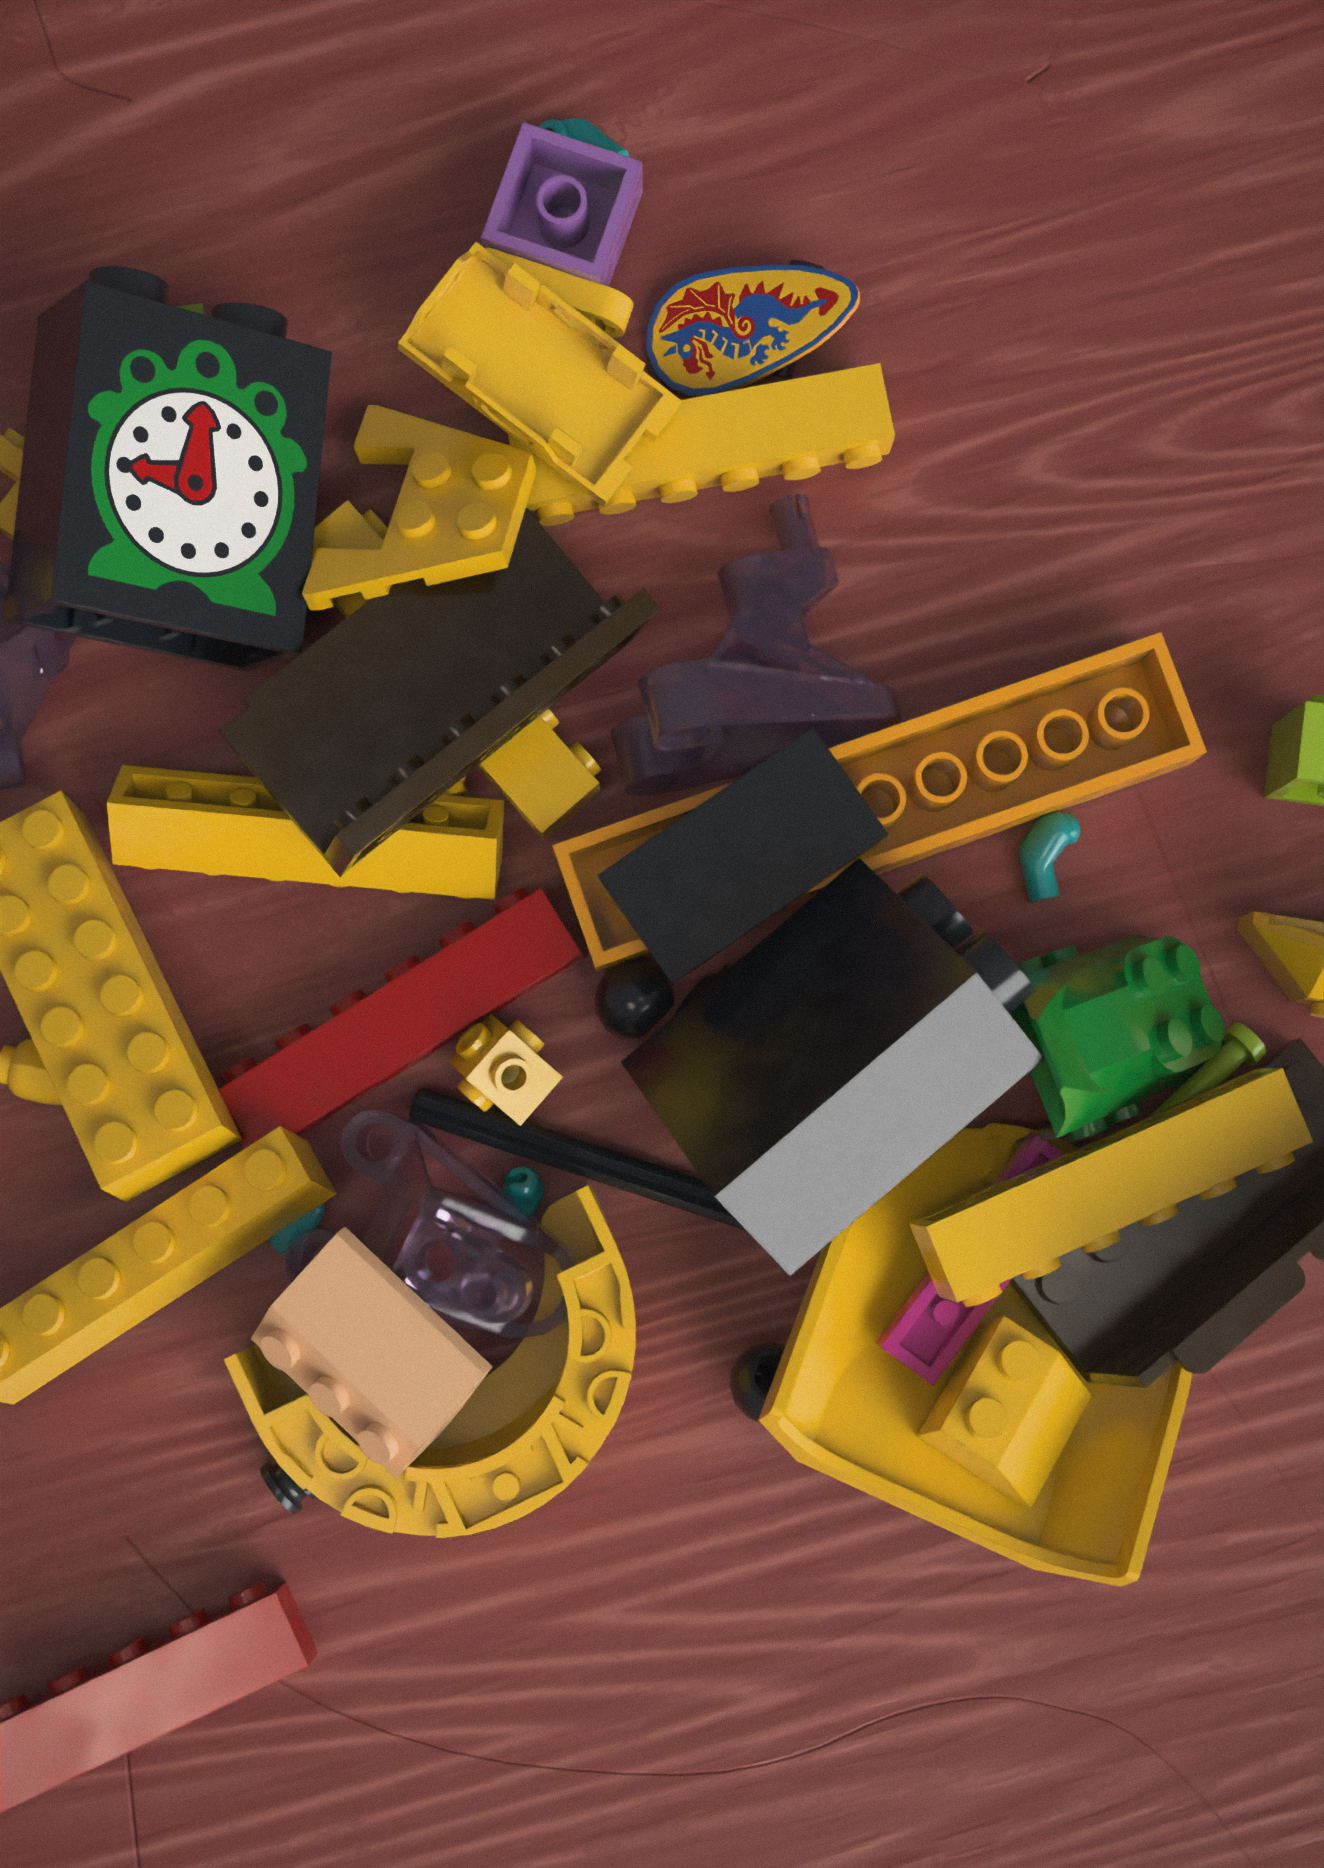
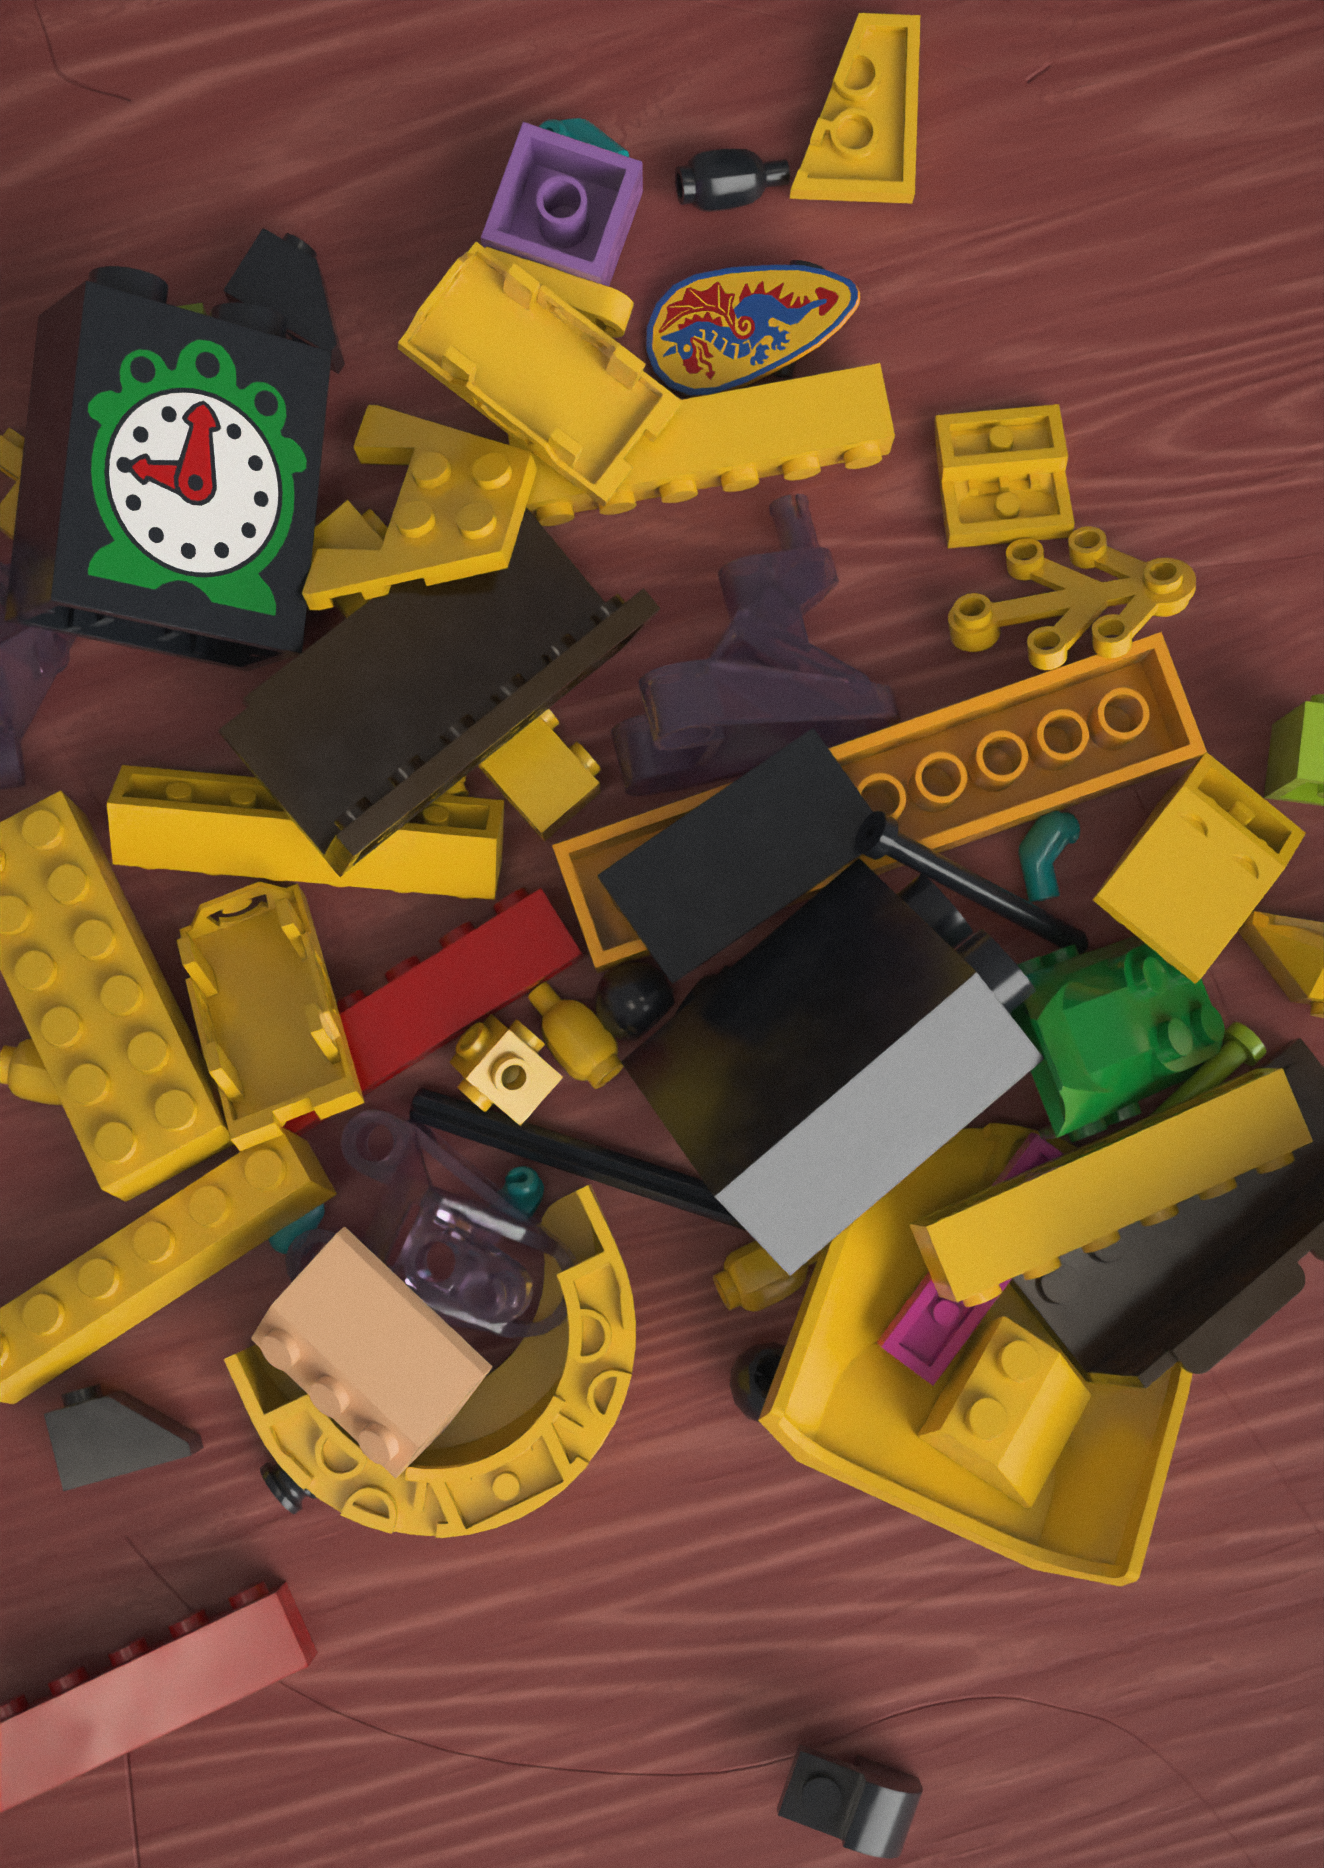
(112, 1436): none -> black slope
(266, 1012): none -> yellow piece
(288, 280): none -> black slope
(576, 1037): none -> yellow plant
(727, 179): none -> black plant
(756, 1279): none -> yellow plant
(858, 1803): none -> black brick
(869, 122): none -> yellow wing
(880, 837): none -> black bar
(1003, 476): none -> yellow slope
(1149, 588): none -> yellow plant
(1199, 866): none -> yellow slope

